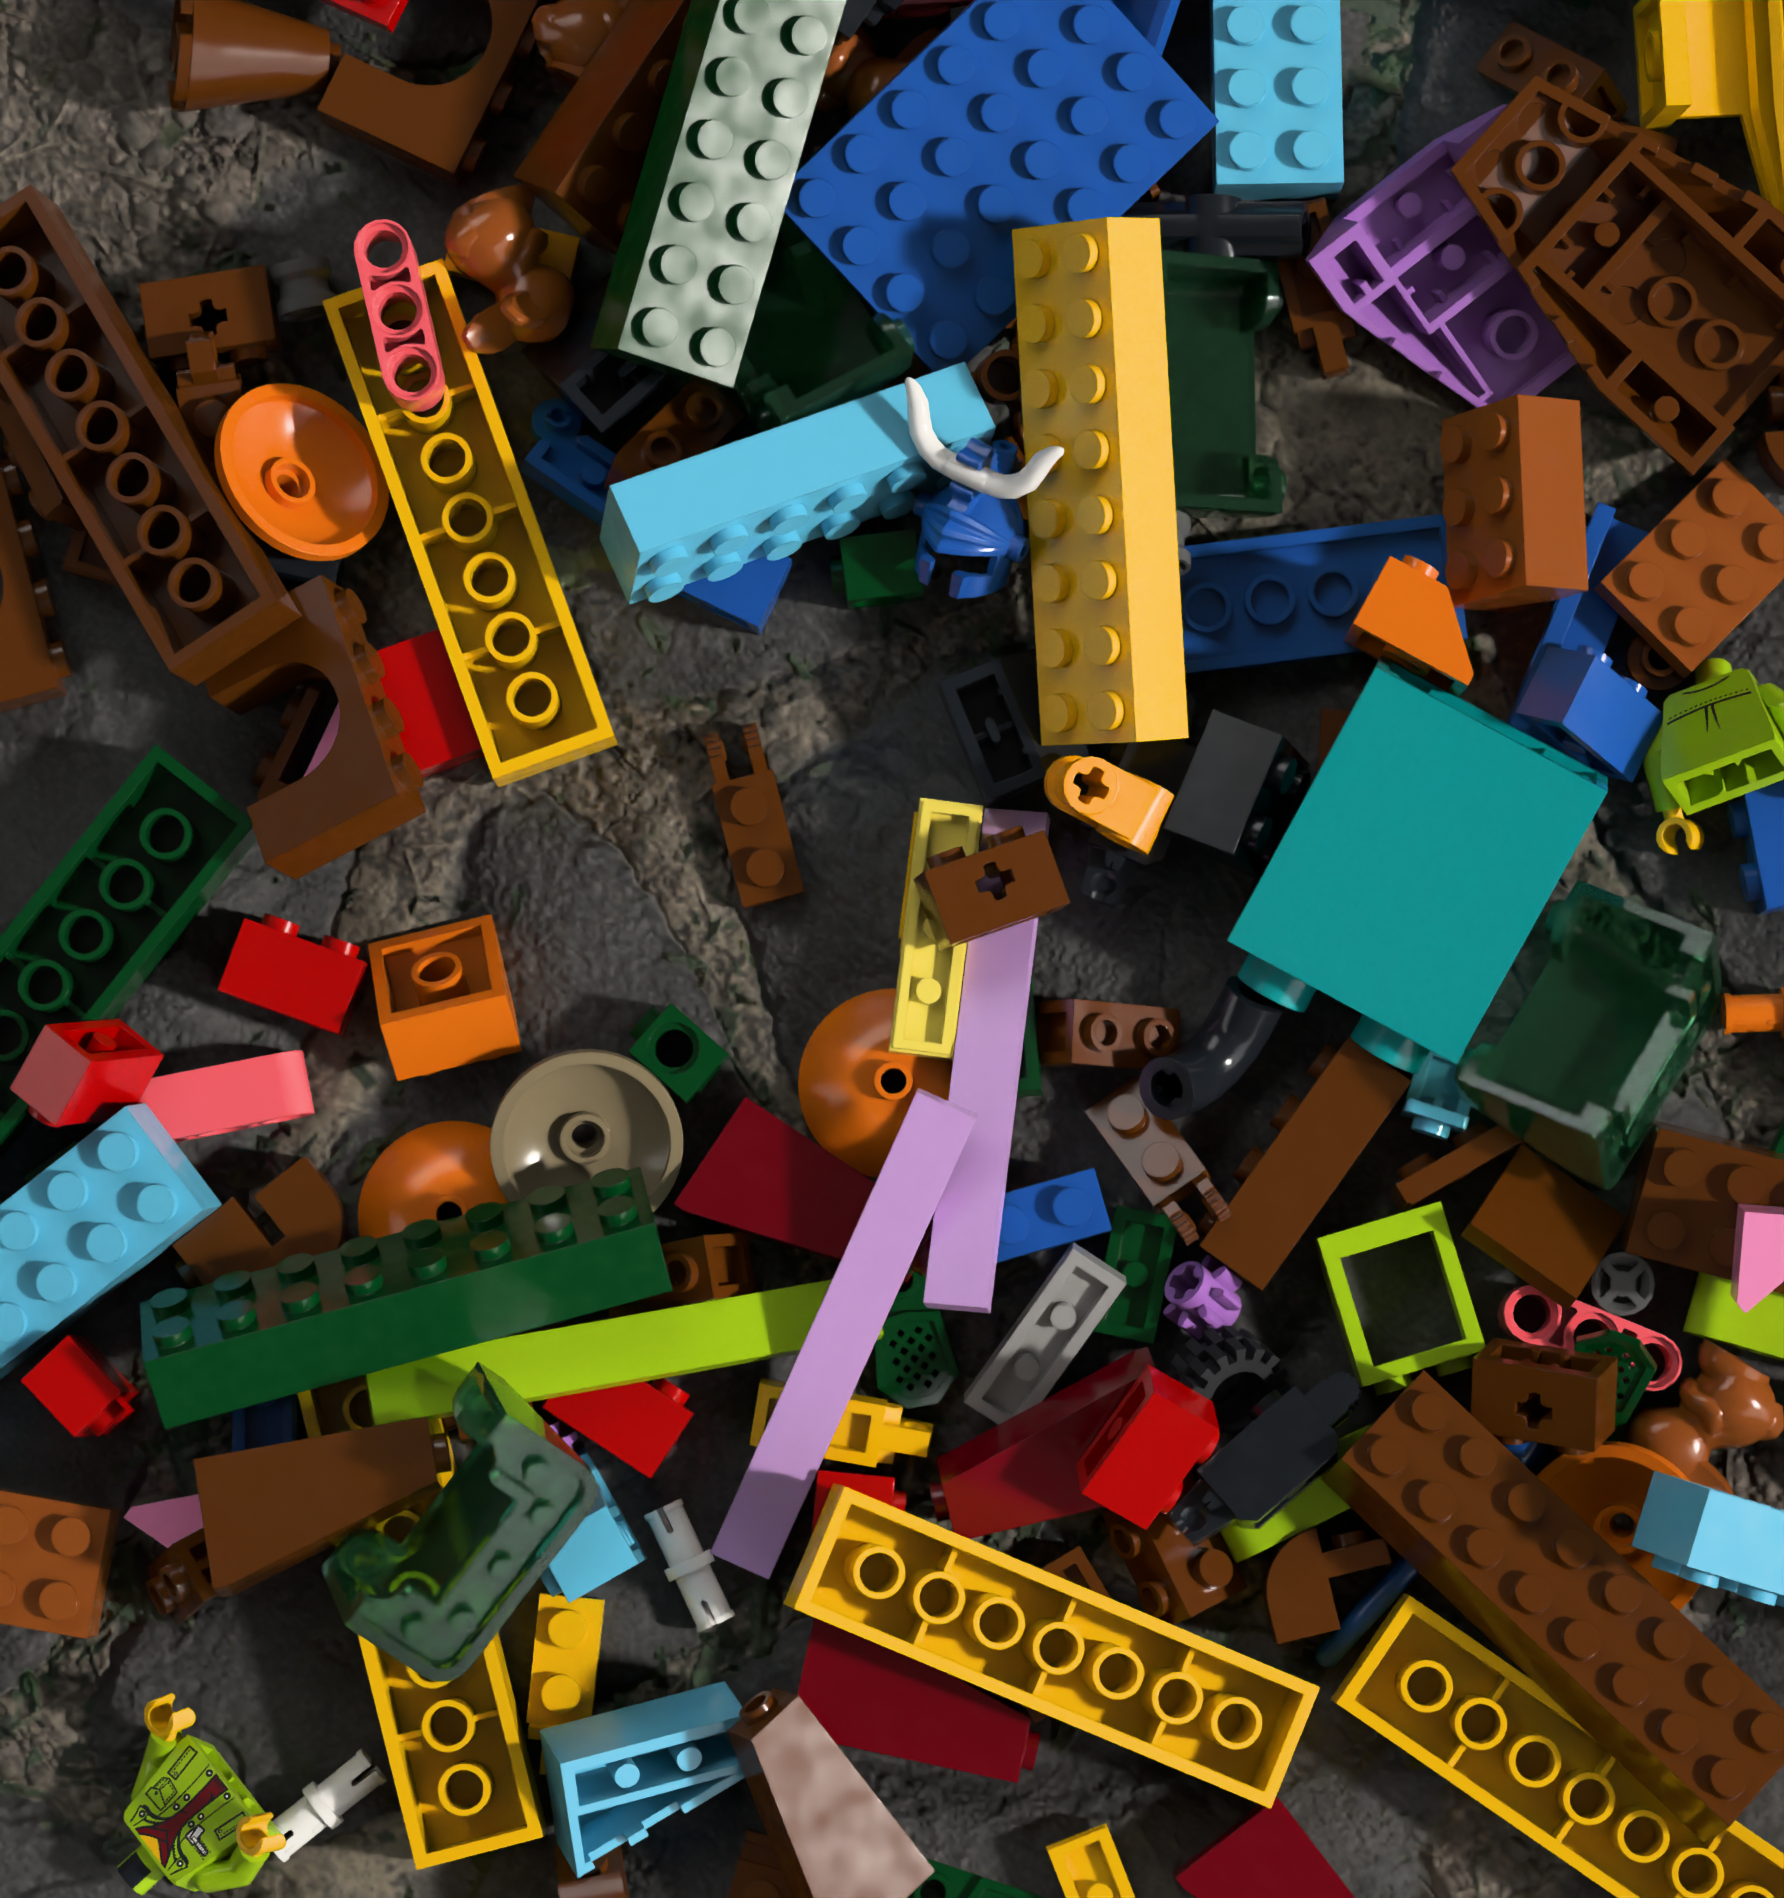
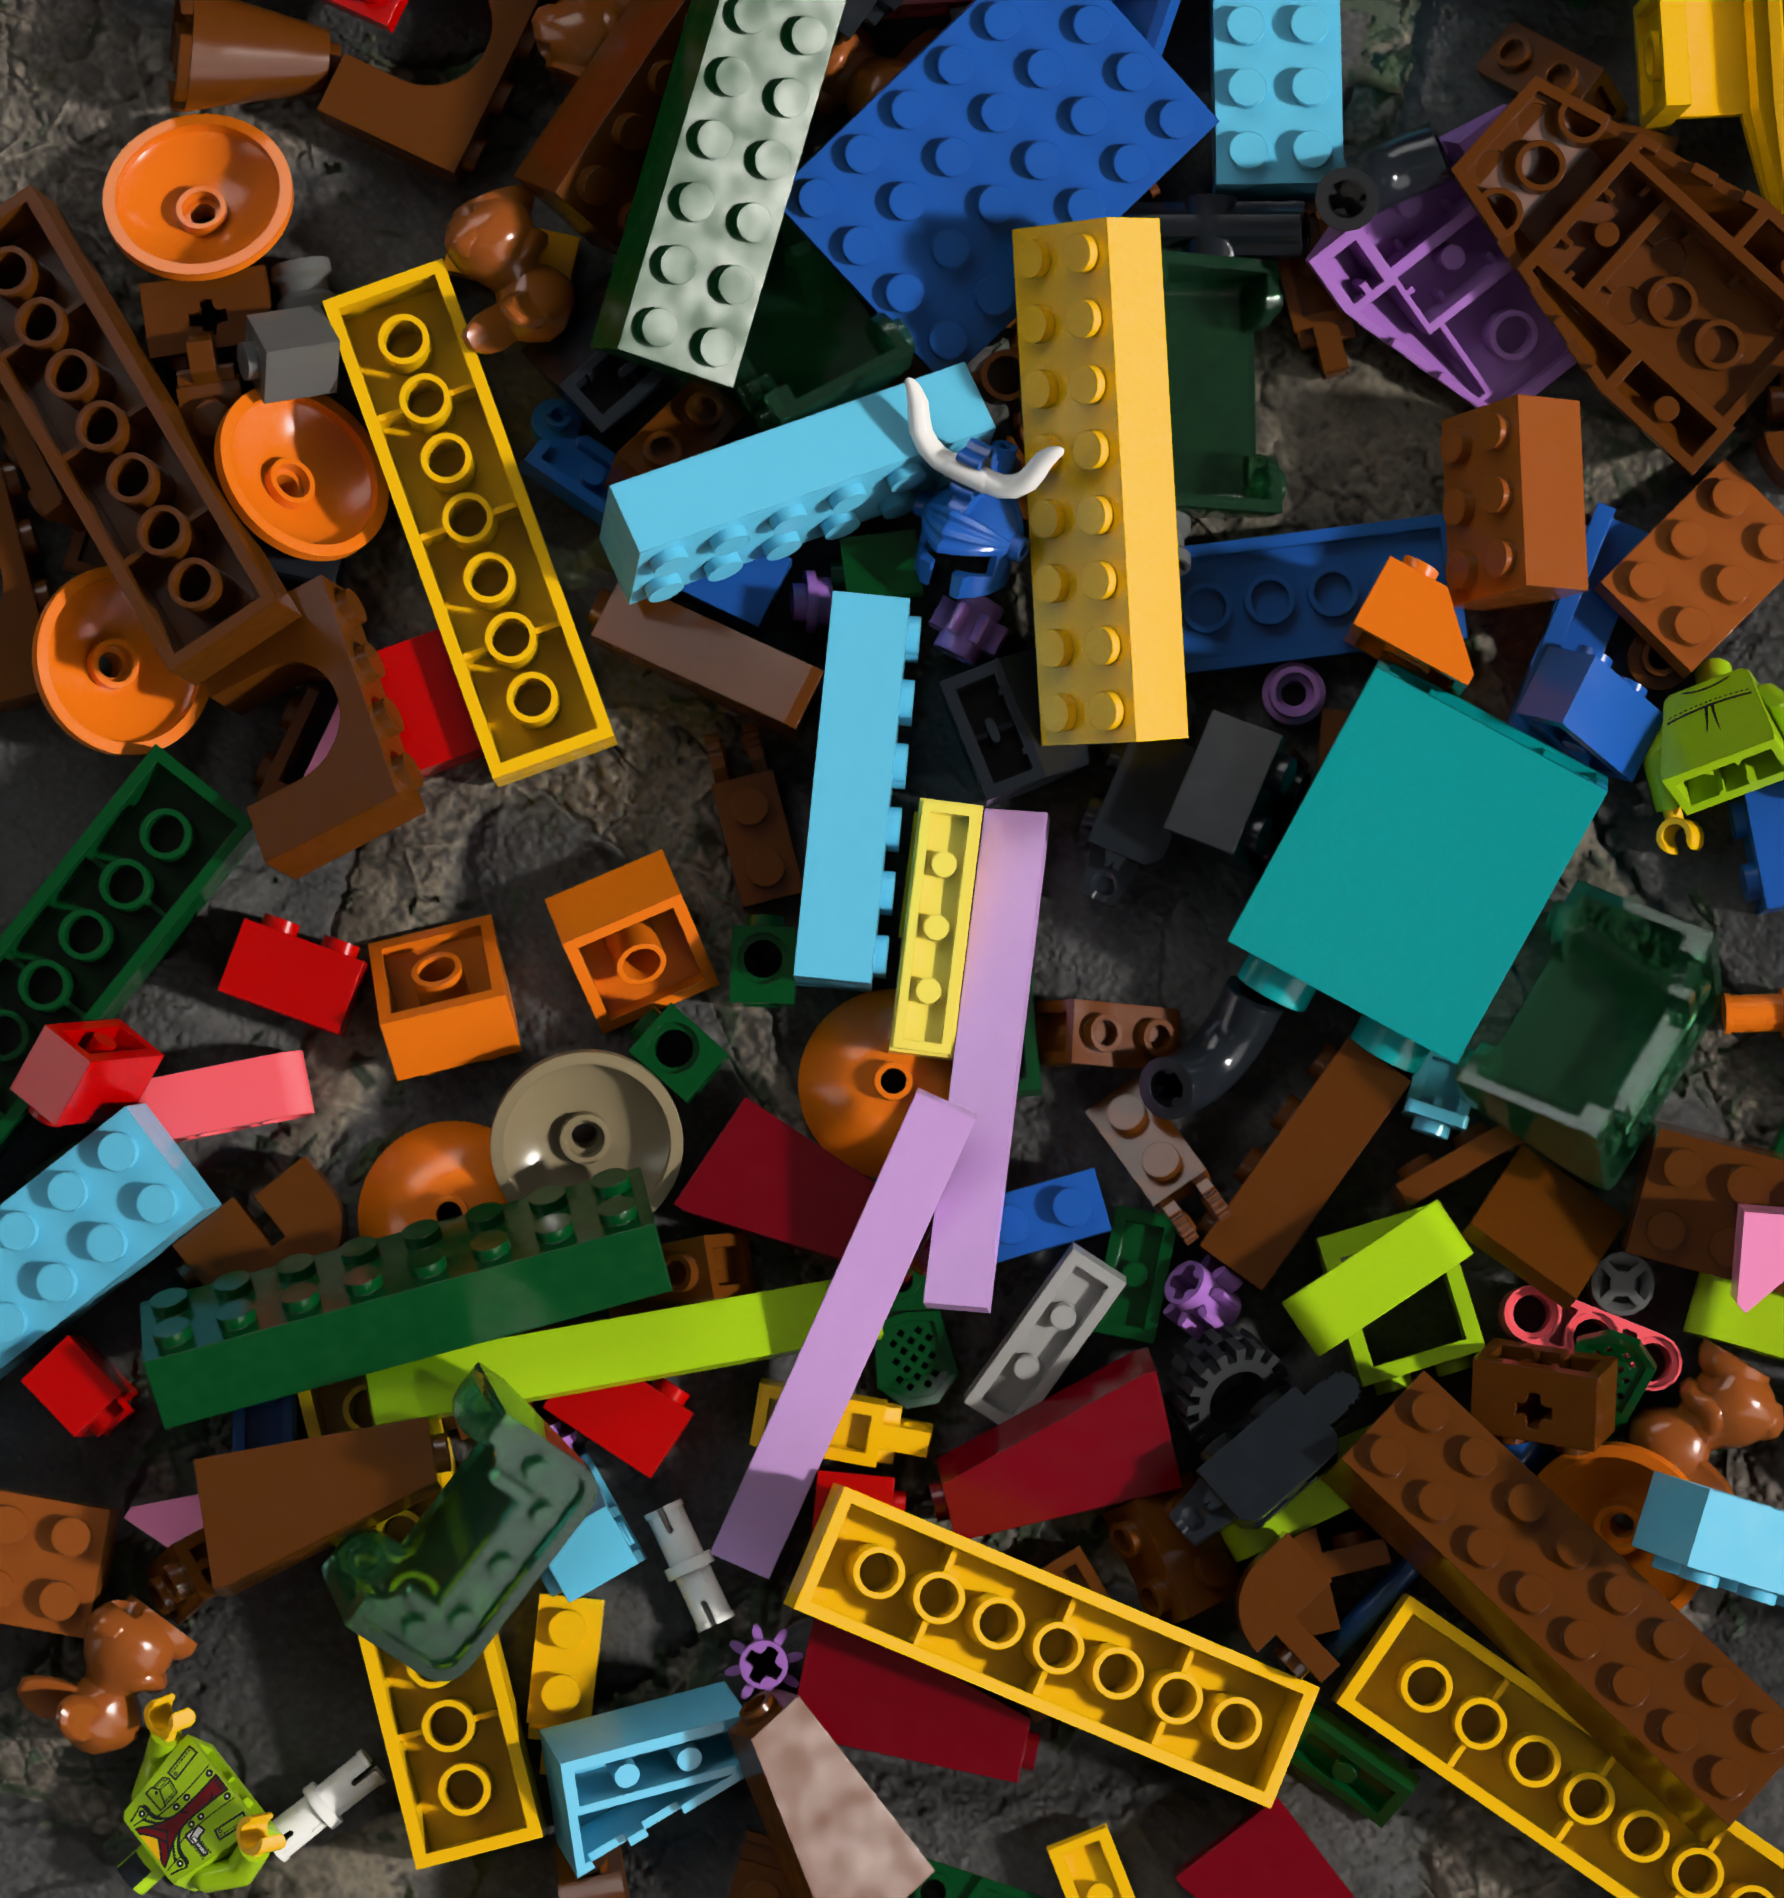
(124, 1655): none -> dark orange animal
(140, 698): none -> orange dish
(192, 172): none -> orange dish
(290, 354): none -> dark grey brick
(390, 286): coral beam -> none
(631, 941): none -> orange slope
(710, 660): none -> reddish brown slope
(759, 1645): none -> medium lavender gear
(768, 992): none -> dark green brick
(811, 601): none -> medium lavender plate
(853, 792): none -> medium azure brick
(963, 914): reddish brown brick -> none
(968, 628): none -> medium lavender gear
(1116, 804): light orange piece -> none
(1148, 1448): red brick -> none
(1269, 1598): none -> reddish brown brick
(1297, 674): none -> medium lavender plate
(1352, 1767): none -> dark green plate
(1377, 1278): none -> lime beam
(1382, 178): none -> black cylinder

